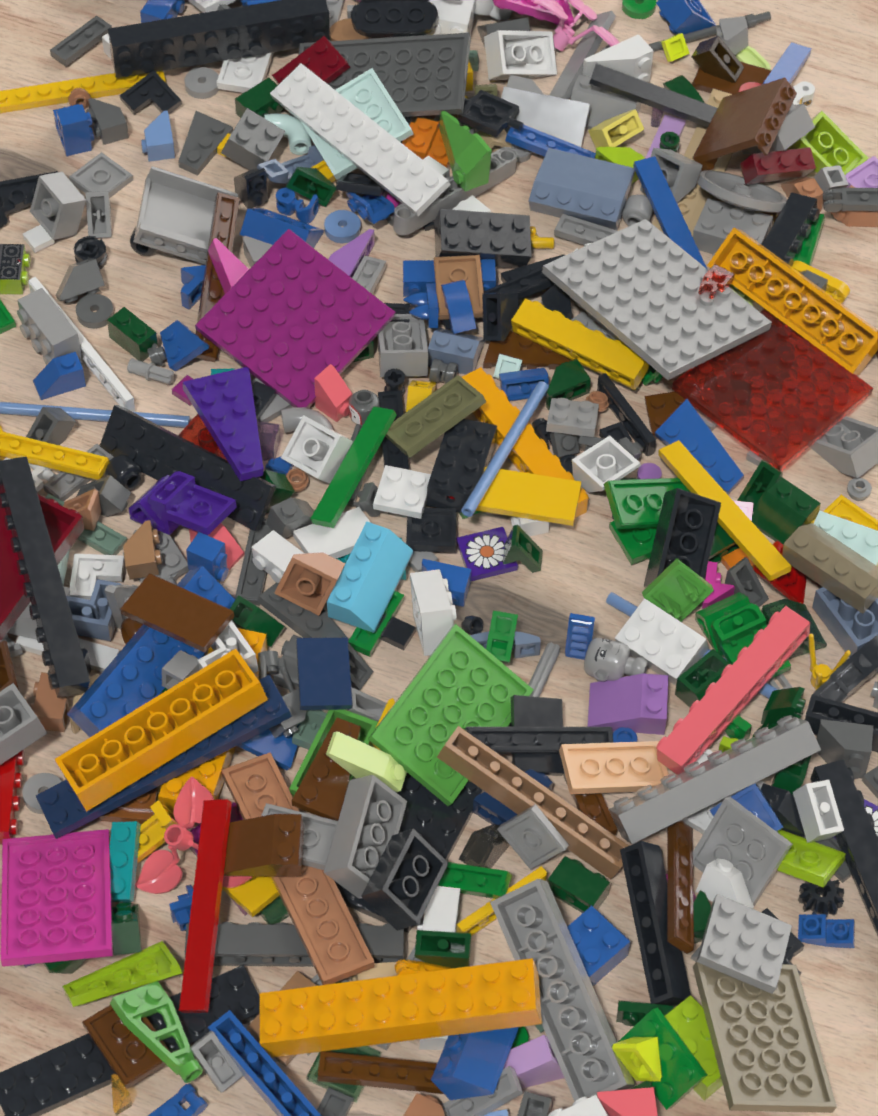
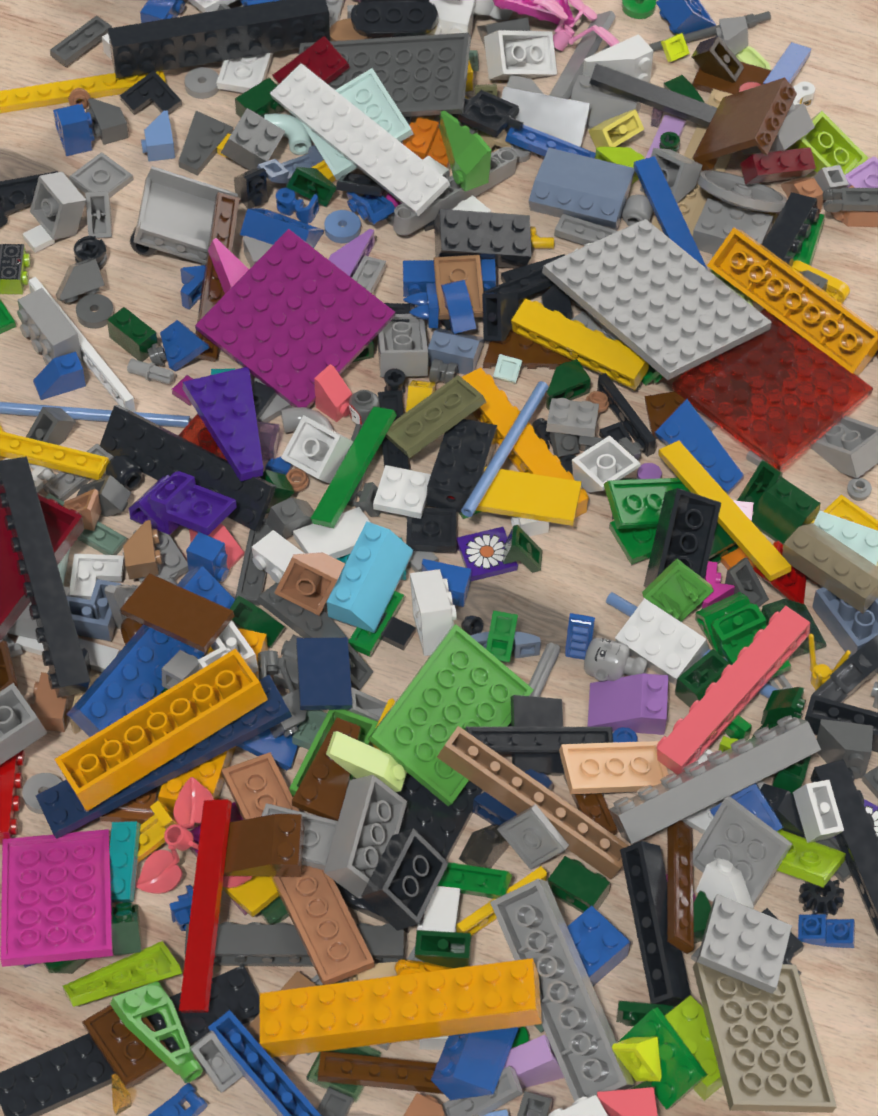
(520, 384): blue slope -> none
(716, 279): clear red plate -> none

